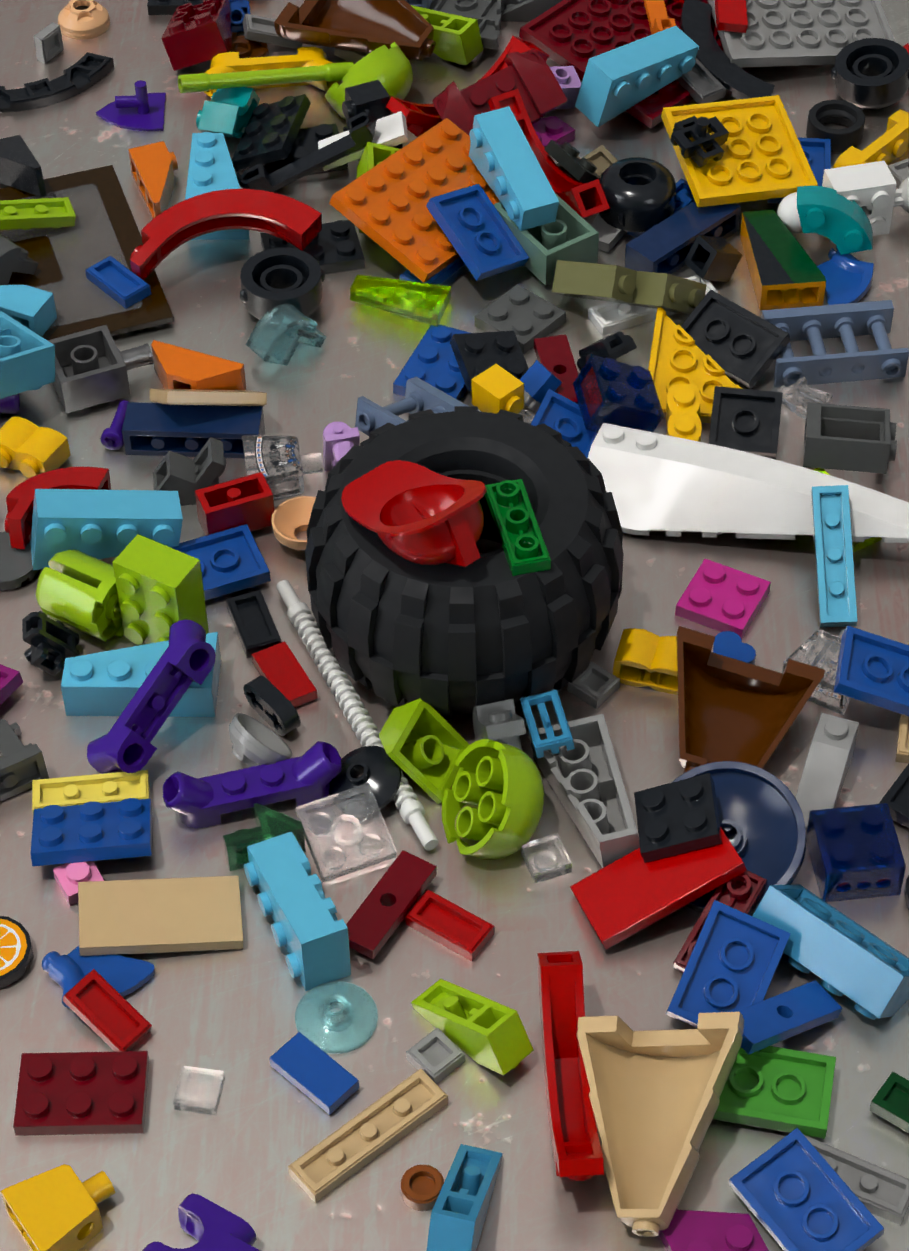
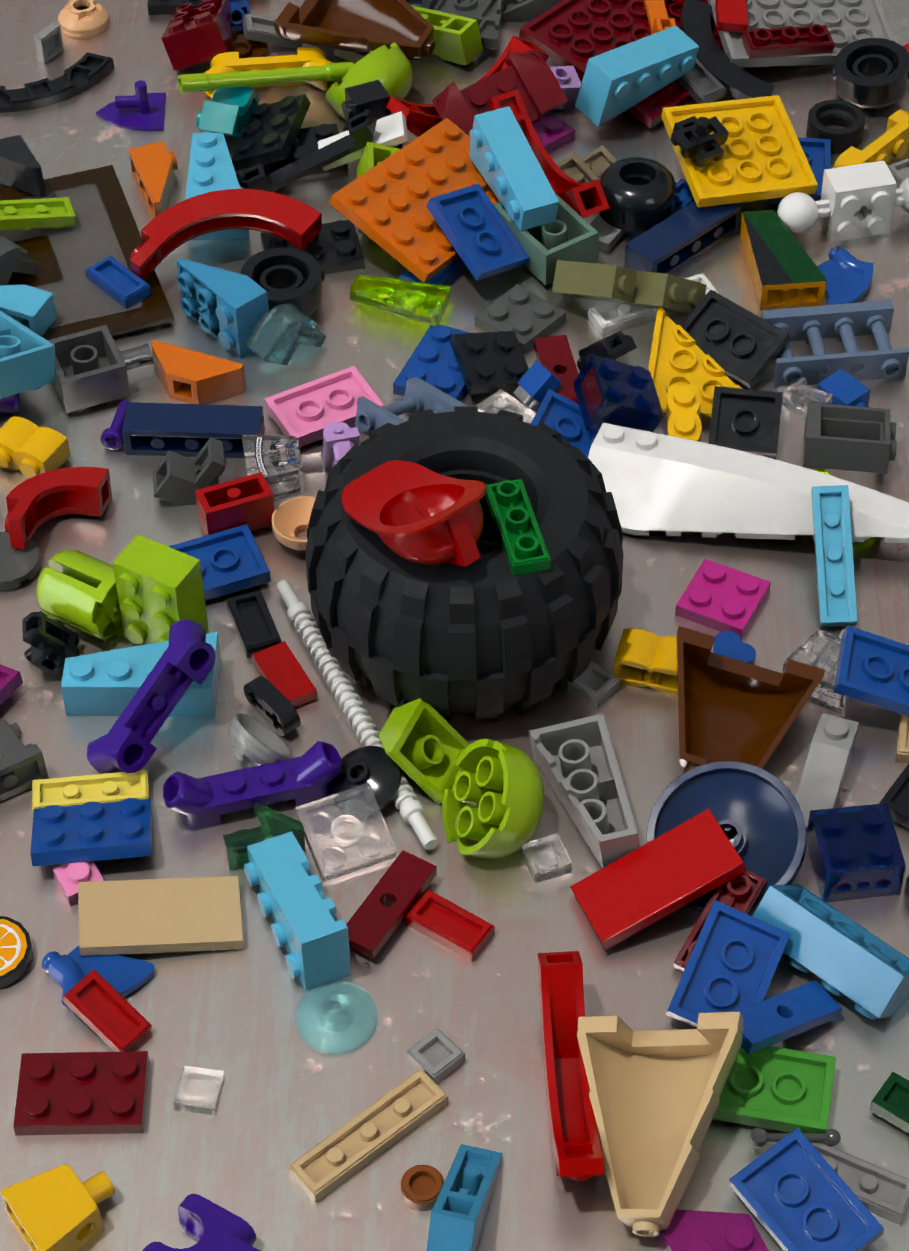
(101, 521): medium azure wedge -> none
(208, 397): tan tile -> none
(222, 303): none -> dark azure slope
(313, 405): none -> bright pink plate
(314, 1073): blue tile -> none
(476, 1024): lime slope -> none
(497, 390): yellow brick -> none
(498, 723): dark grey brick -> none
(551, 742): dark azure tile -> none
(567, 157): pearl dark grey plate -> none
(677, 818): black plate -> none
(713, 258): black brick -> none
(760, 1137): none -> dark grey hinge
(787, 41): none -> dark red tile
(834, 217): teal brick -> none
(845, 389): none -> blue brick

